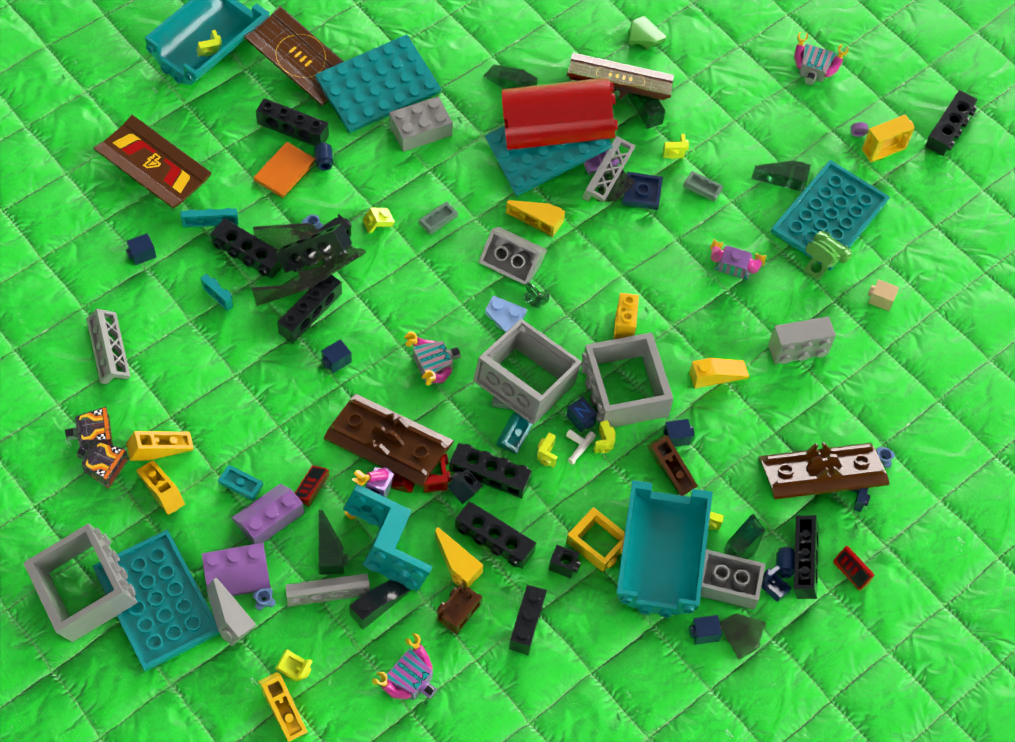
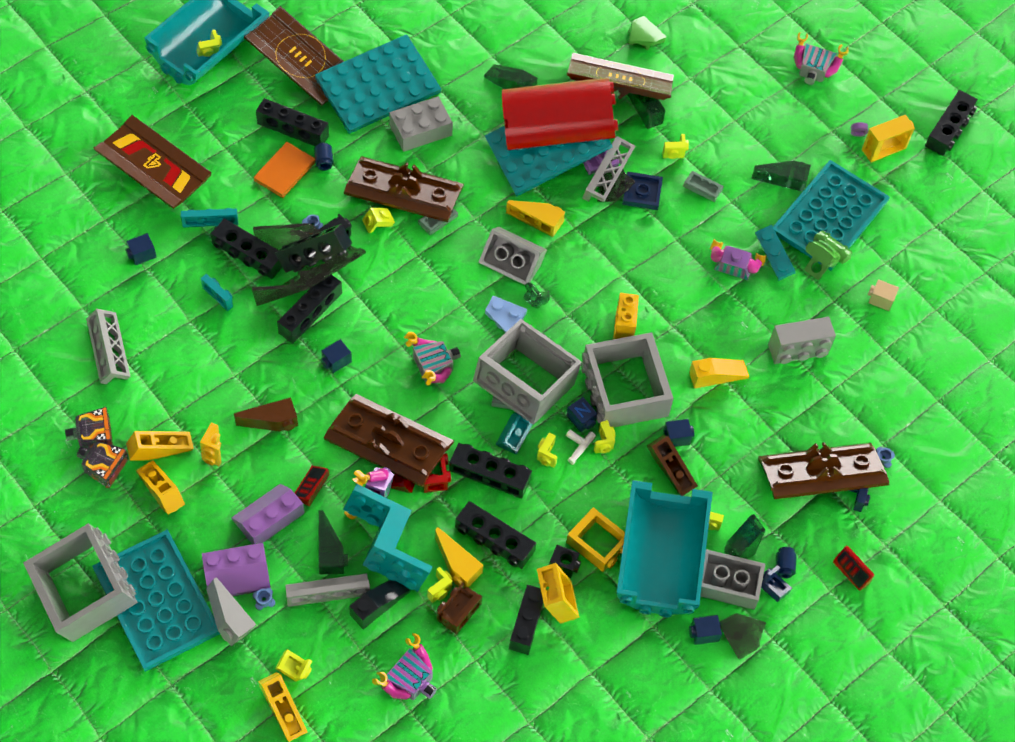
(211, 445): none -> yellow bracket
(240, 482): teal plate -> none
(271, 416): none -> reddish brown slope
(403, 188): none -> reddish brown hinge
(442, 587): none -> neon yellow bracket
(464, 485): black brick -> none
(560, 596): none -> yellow window
(775, 252): none -> teal plate
(806, 557): black brick -> none

